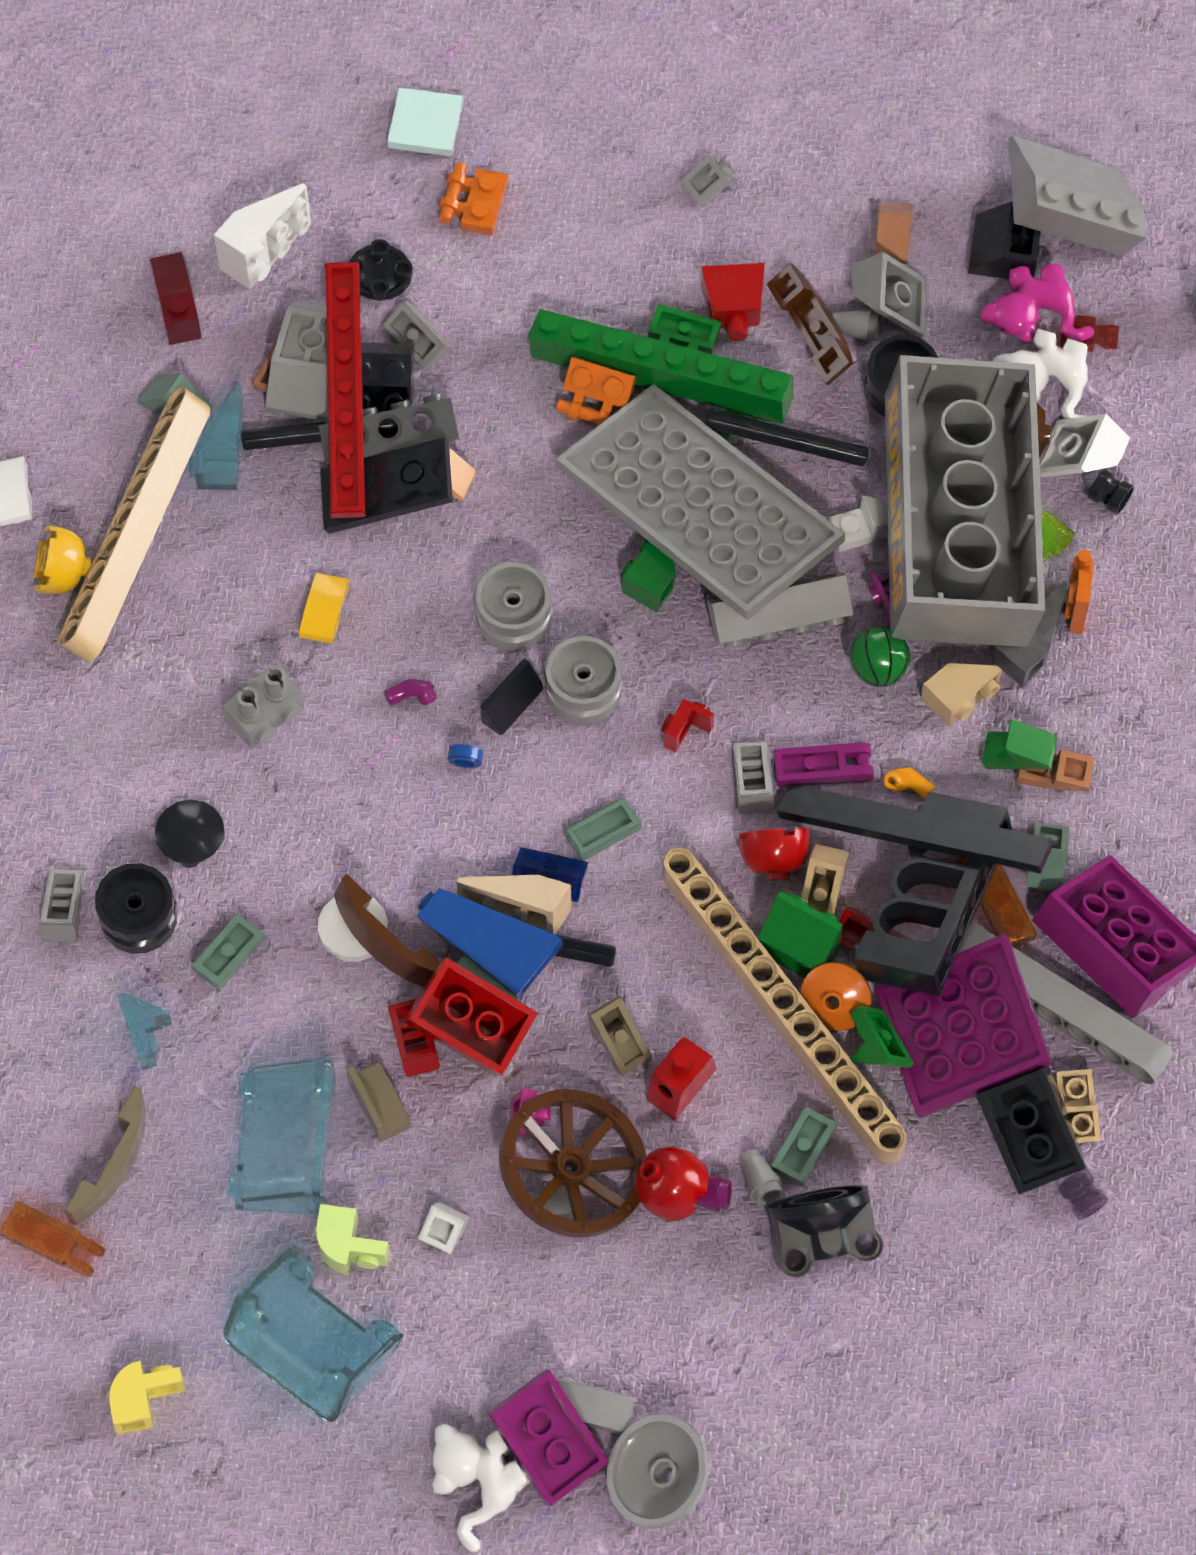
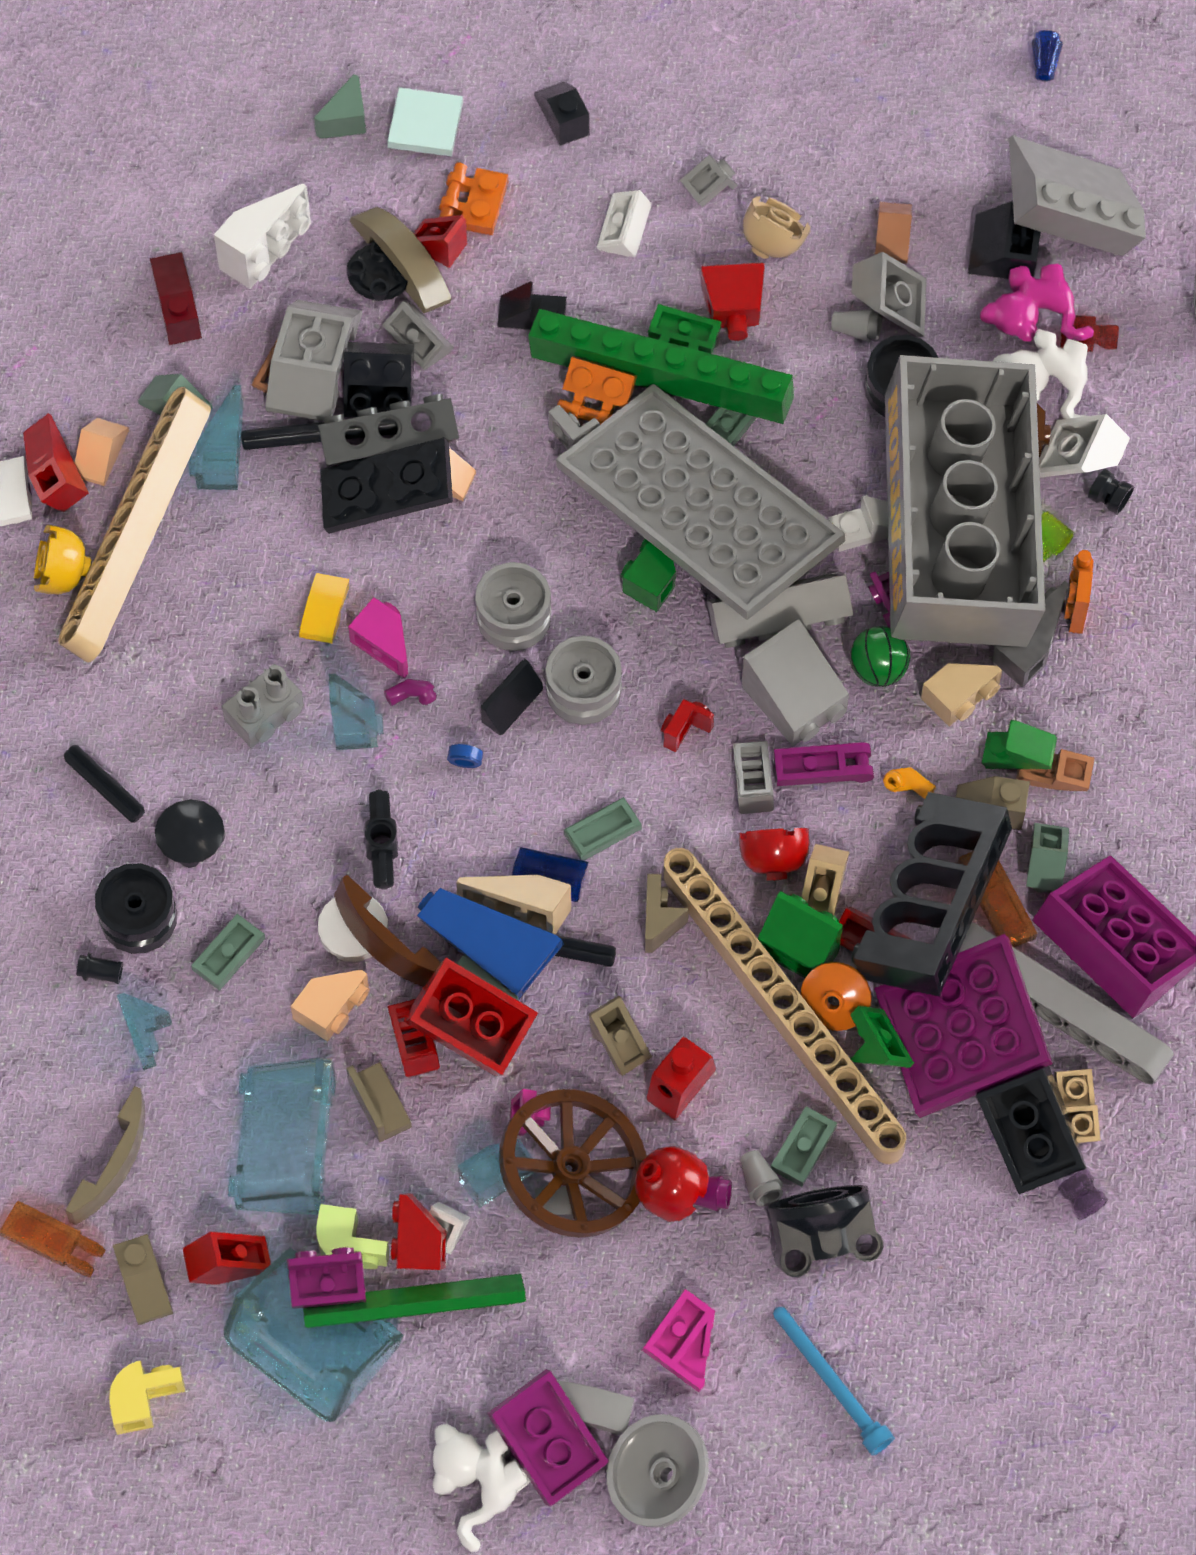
(52, 466): none -> red slope
(61, 926): light grey slope -> none
(99, 449): none -> light nougat slope
(99, 969): none -> black pin
(104, 783): none -> black axle
(142, 1279): none -> dark tan slope
(225, 1257): none -> red slope
(326, 1278): none -> magenta bracket
(328, 1000): none -> light nougat slope
(342, 113): none -> sand green slope
(345, 390): red tile -> none
(353, 716): none -> clear light blue slope
(381, 635): none -> dark pink slope
(384, 853): none -> black axle
(407, 254): none -> dark tan slope
(420, 1236): none -> red slope
(421, 1300): none -> green tile
(443, 238): none -> red slope
(482, 1173): none -> clear light blue slope
(520, 307): none -> black slope
(564, 112): none -> black slope
(567, 427): none -> light grey bracket
(624, 223): none -> white slope
(661, 920): none -> dark tan slope
(683, 1340): none -> dark pink wing
(773, 228): none -> tan cylinder
(787, 437): black axle -> none
(794, 684): none -> light grey slope
(813, 321): reddish brown slope -> none
(875, 1436): none -> dark azure piece
(915, 828): black tile -> none
(999, 792): none -> dark tan slope
(1046, 54): none -> clear blue cone

